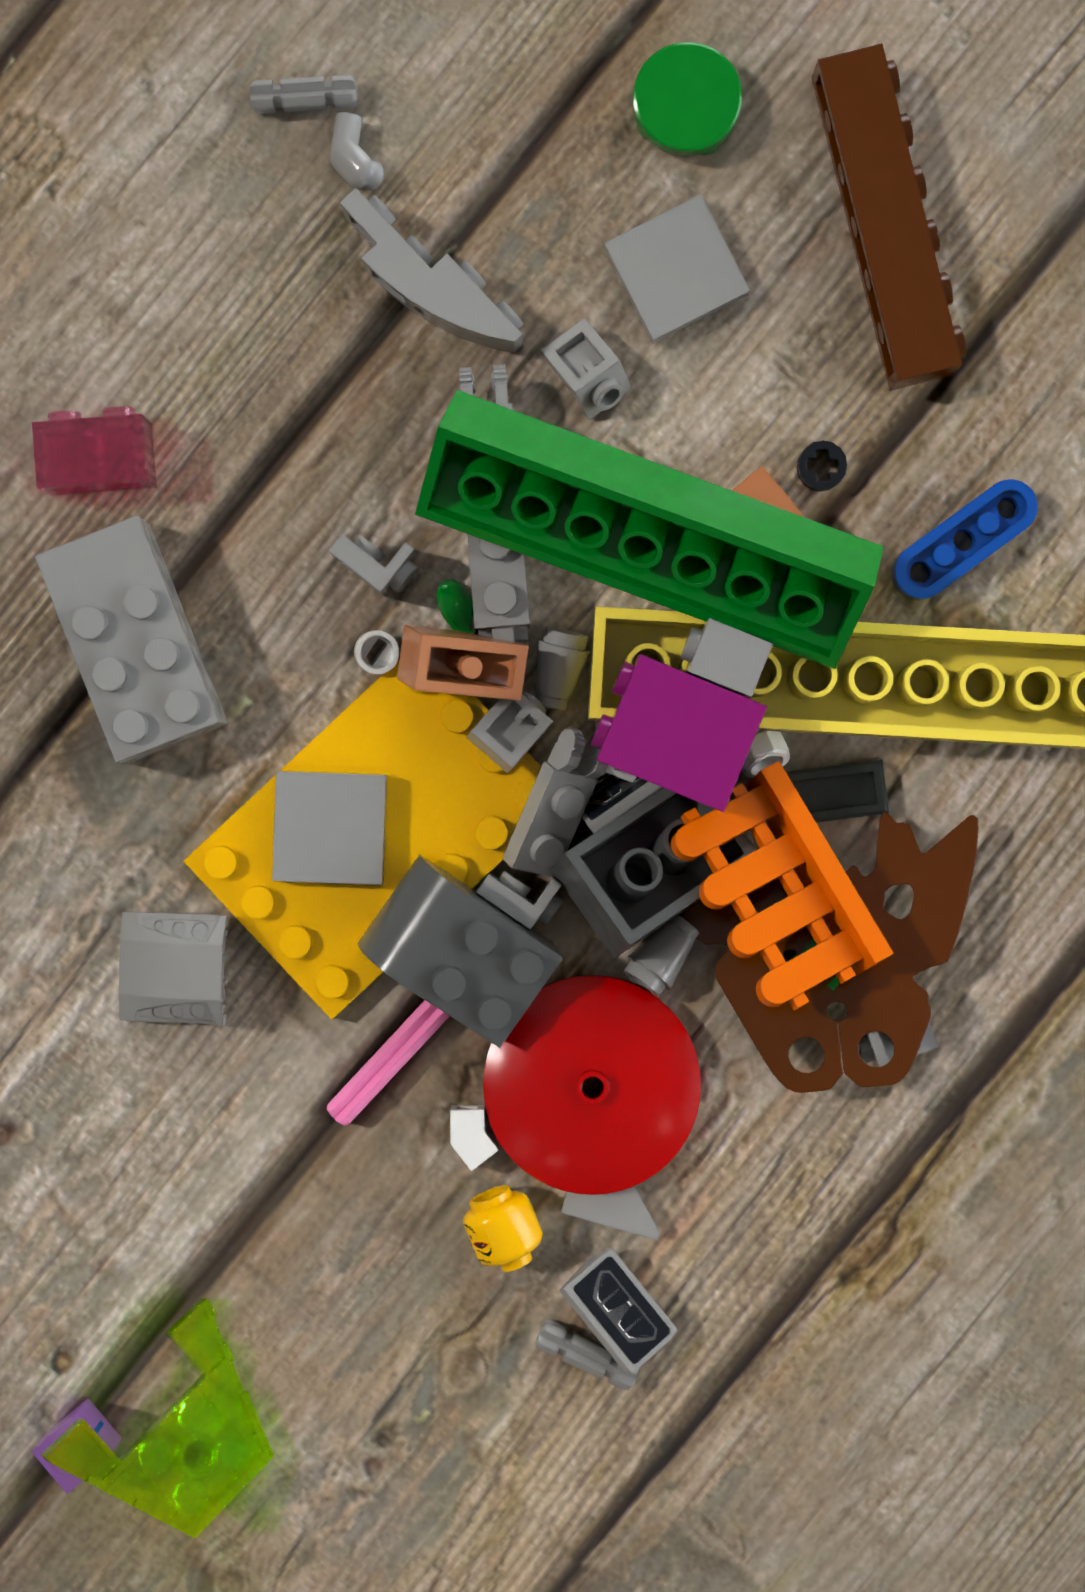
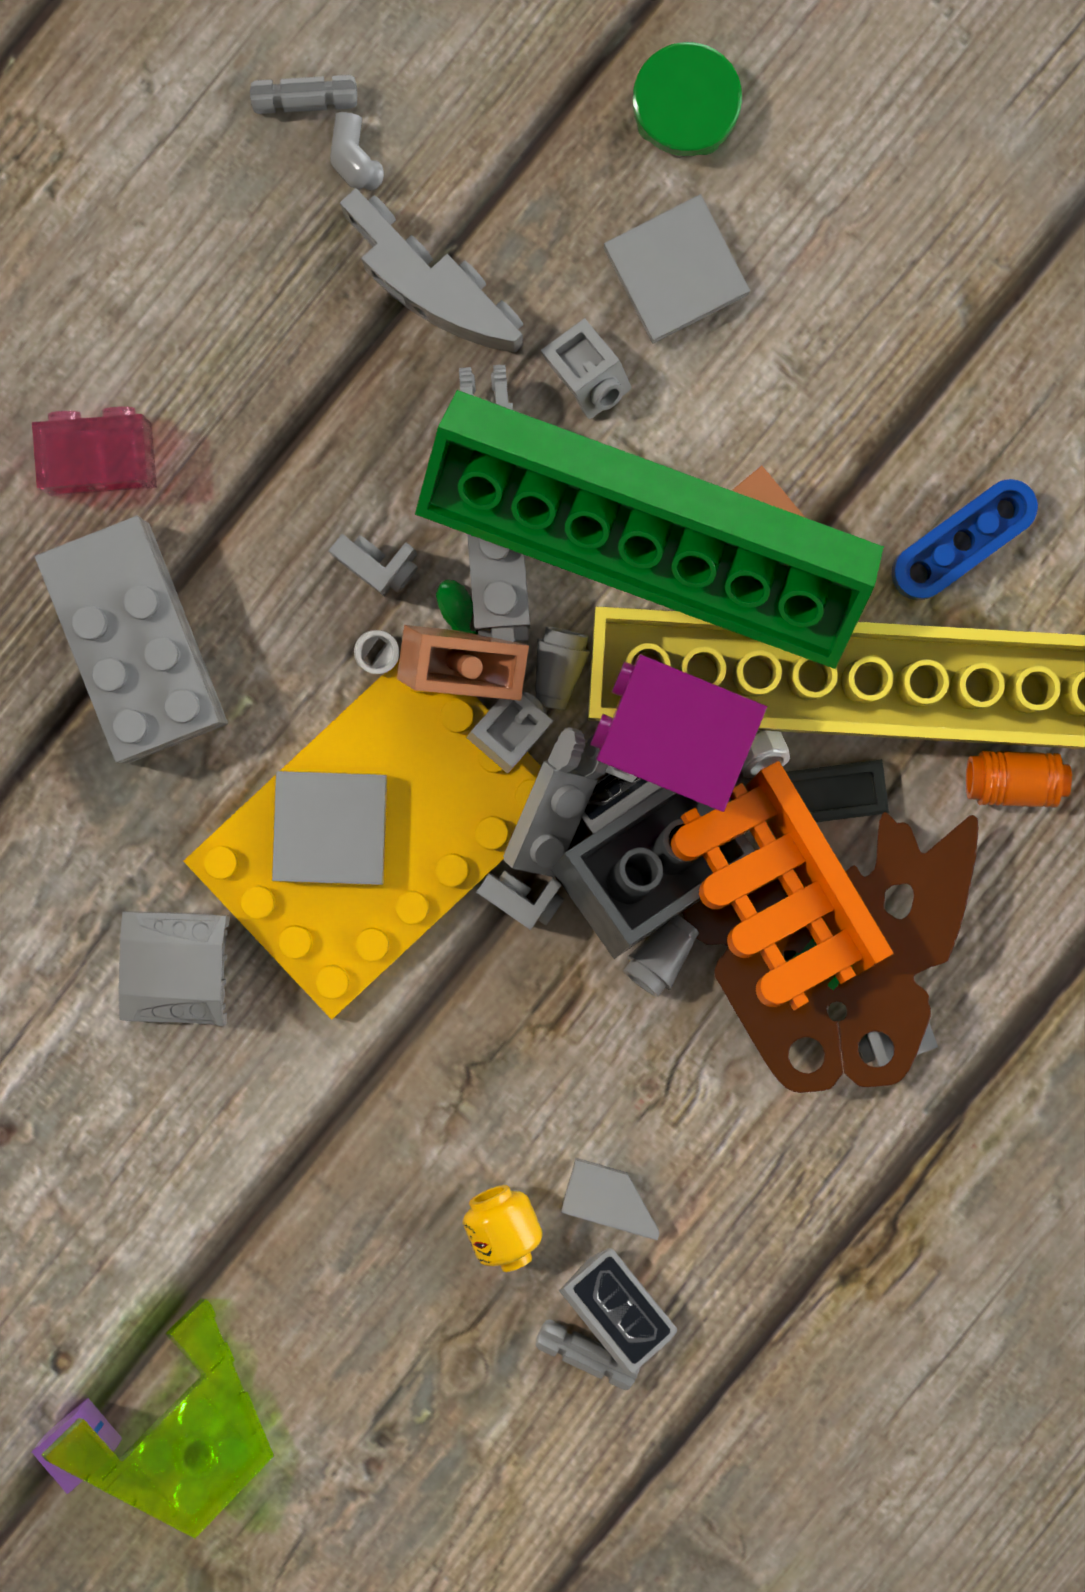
(386, 1063): bright pink axle -> none
(459, 951): dark grey brick -> none
(470, 1135): white piece -> none
(647, 1095): red dish -> none
(726, 657): light grey brick -> none
(833, 454): black bush -> none
(887, 216): reddish brown brick -> none
(1018, 779): none -> orange head

